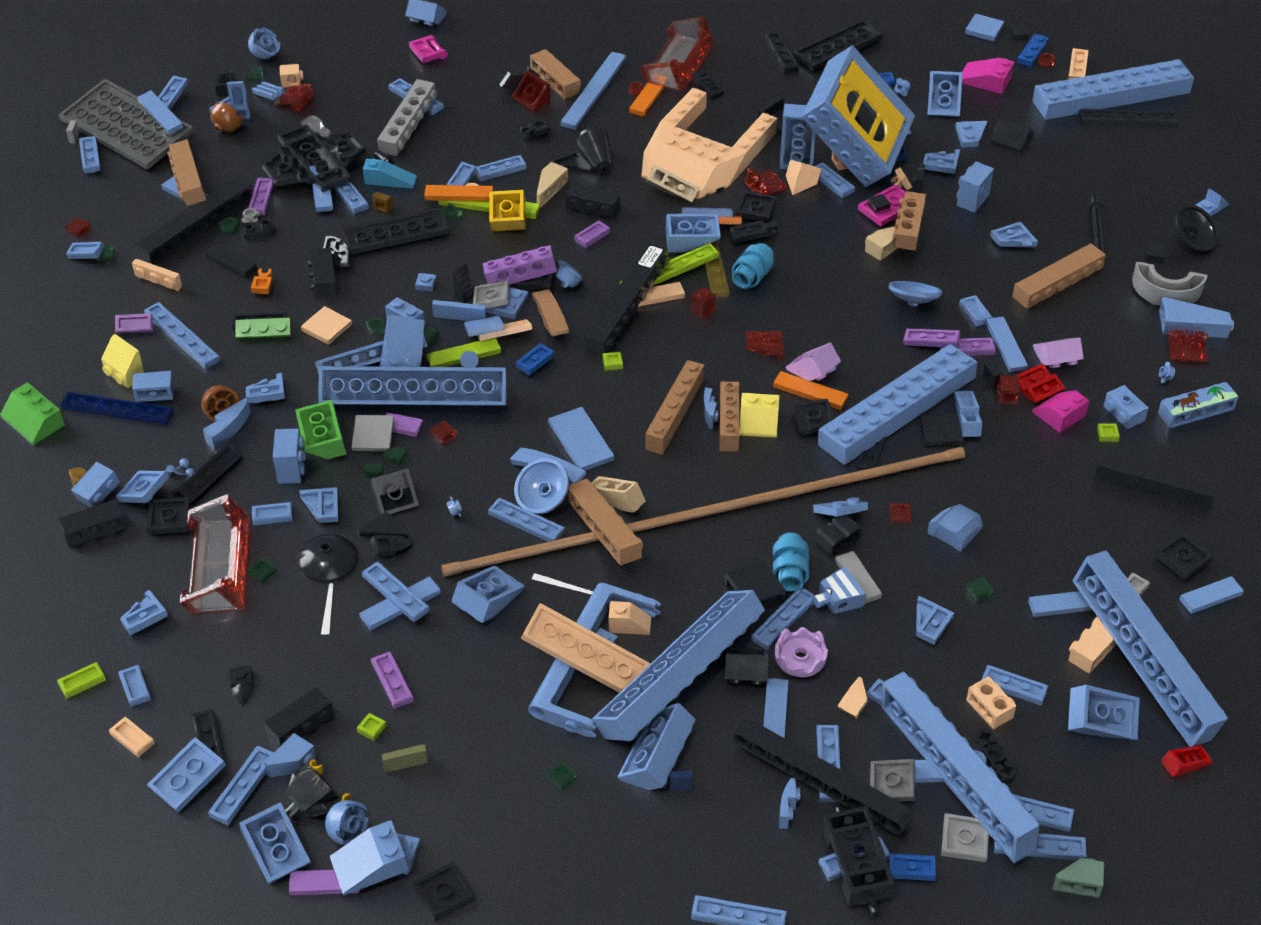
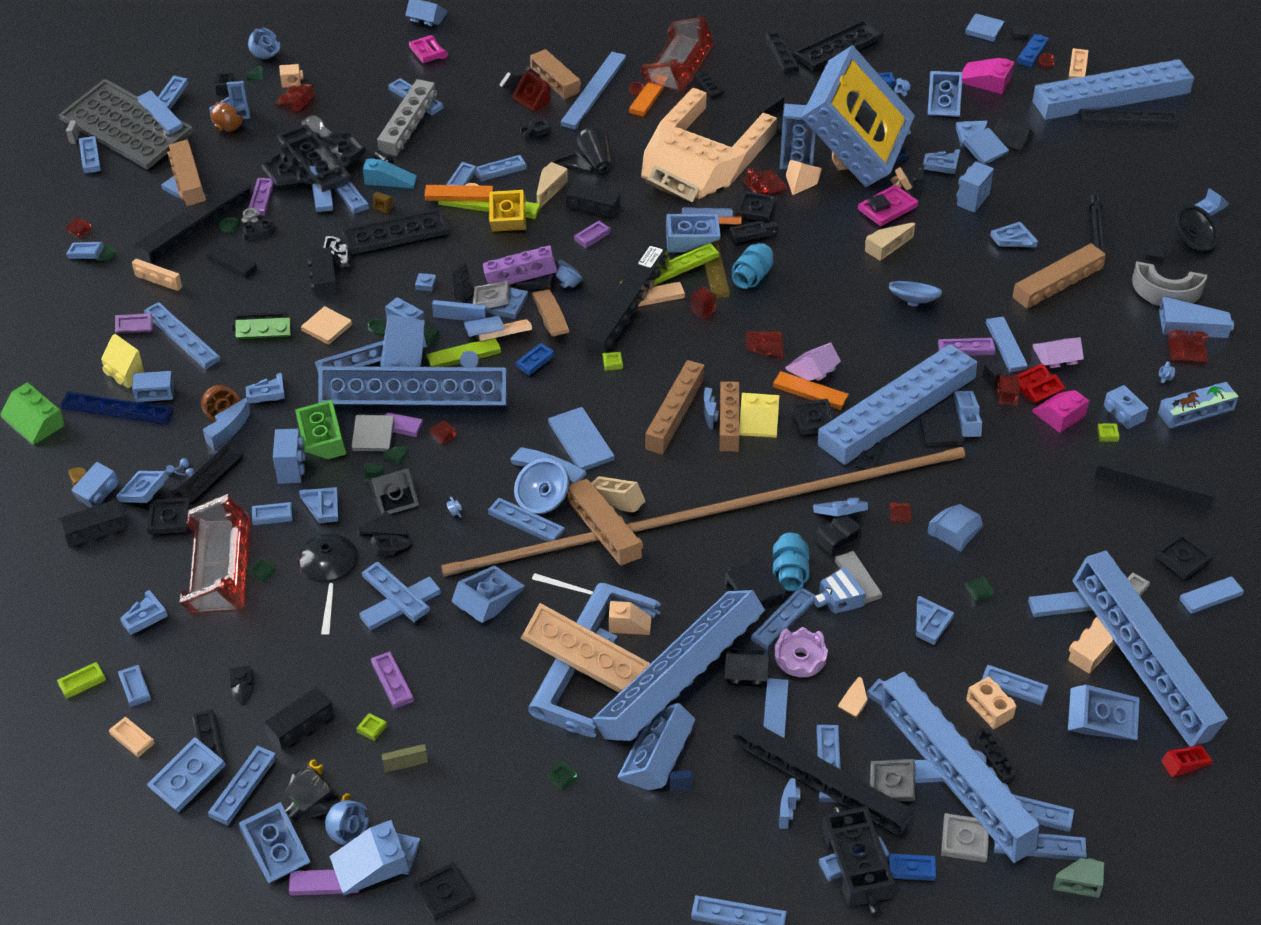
(262, 283): orange plate -> none
(268, 90): medium blue tile -> none
(290, 757): medium blue slope -> none
(451, 212): clear green tile -> none
(835, 181): medium blue tile -> none
(909, 220): medium nougat brick -> none
(933, 338): medium lavender tile -> none
(975, 310): medium blue tile -> none
(985, 146): none -> medium blue tile

